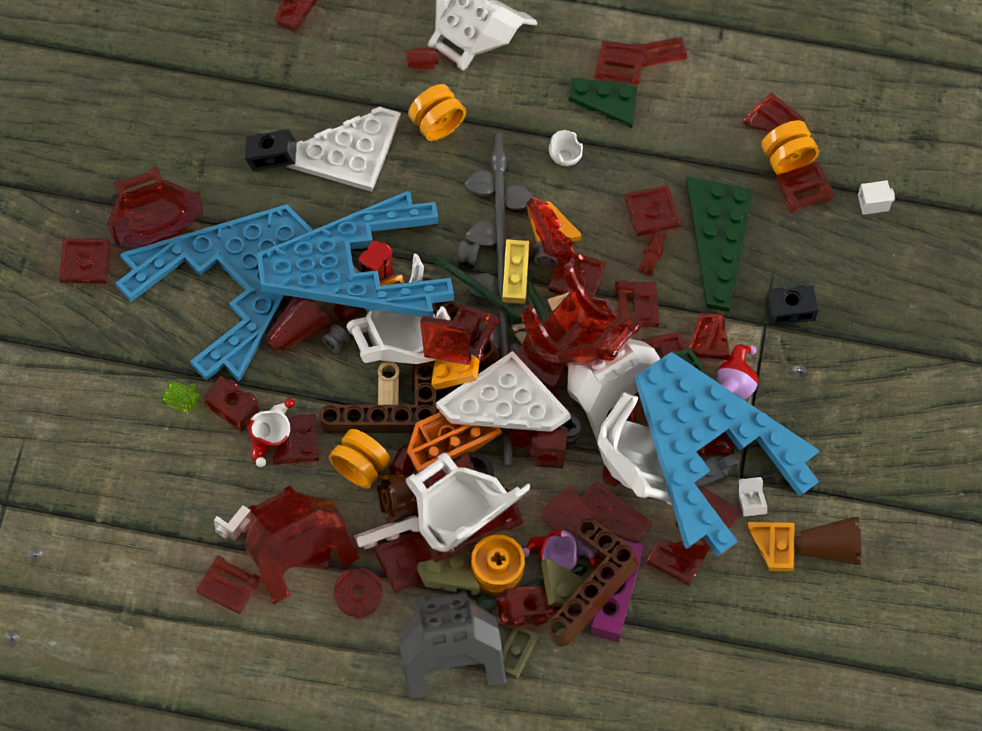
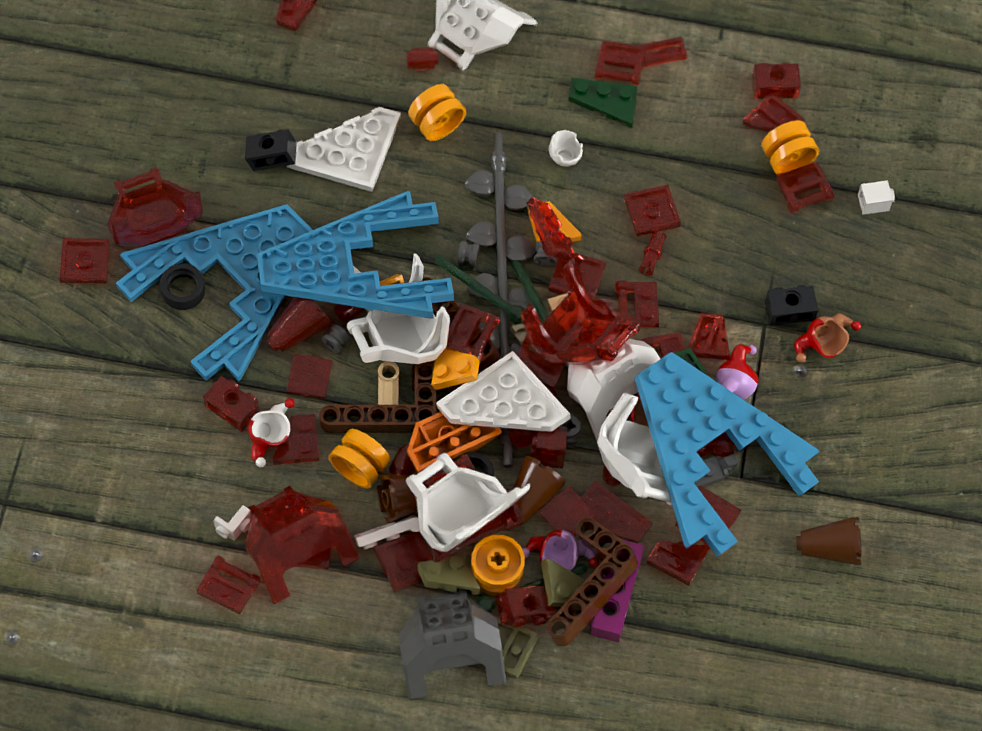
(177, 271): none -> black tyre
(180, 396): clear neon green bracket -> none
(309, 376): none -> clear red piece
(357, 579): clear red plate -> none
(377, 258): red brick -> none
(446, 340): clear red plate -> none
(515, 271): light yellow plate -> none
(543, 486): none -> reddish brown cone
(719, 230): dark green wing -> none
(751, 496): white bracket -> none
(764, 82): none -> clear red brick
(775, 543): light orange wing -> none
(825, 336): none -> nougat piece

